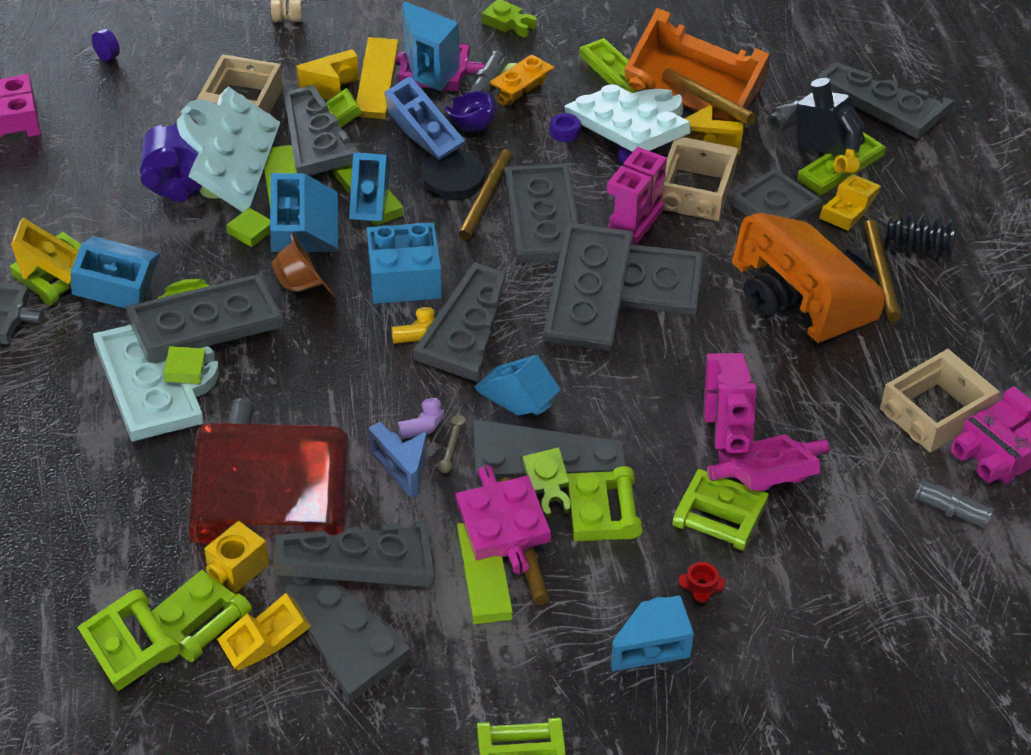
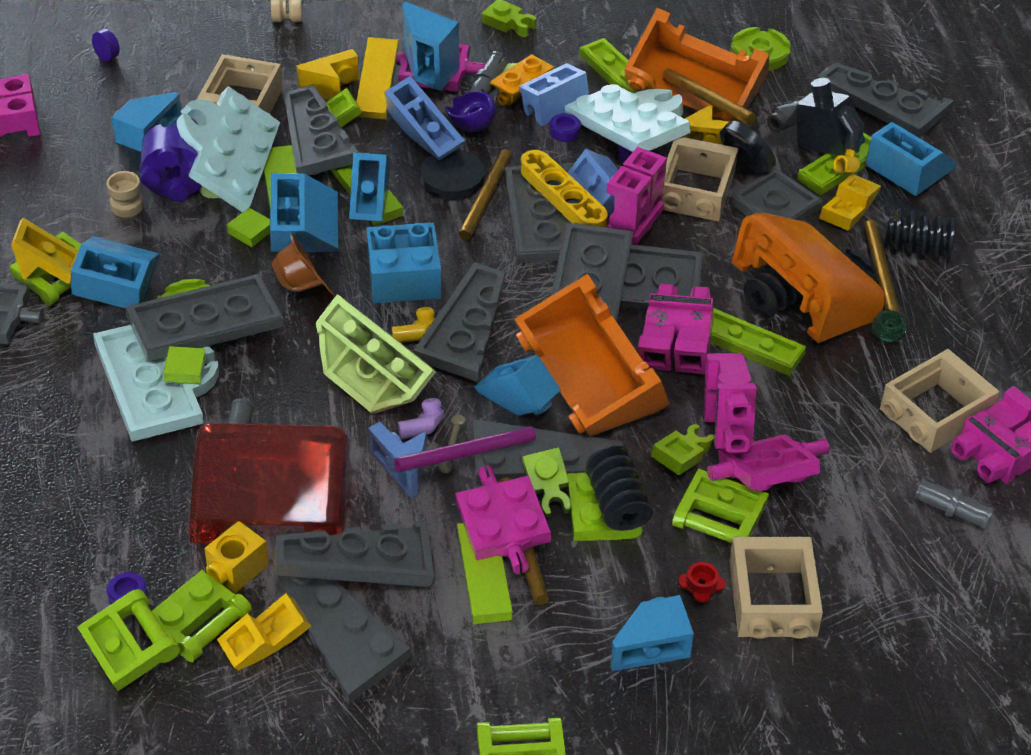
(123, 584): none -> dark purple tile
(125, 194): none -> tan wheel
(143, 114): none -> dark azure slope
(368, 359): none -> yellowish green wedge
(464, 449): none -> magenta piece
(553, 91): none -> medium blue hinge
(557, 194): none -> yellow beam
(591, 359): none -> orange windscreen
(593, 174): none -> medium blue hinge
(618, 488): none -> black piece
(681, 318): none -> dark pink hips
(681, 451): none -> lime plate
(752, 149): none -> black tile
(756, 343): none -> lime tile
(771, 42): none -> lime tile
(775, 556): none -> tan window
(889, 326): none -> clear green plate
(907, 159): none -> dark azure slope

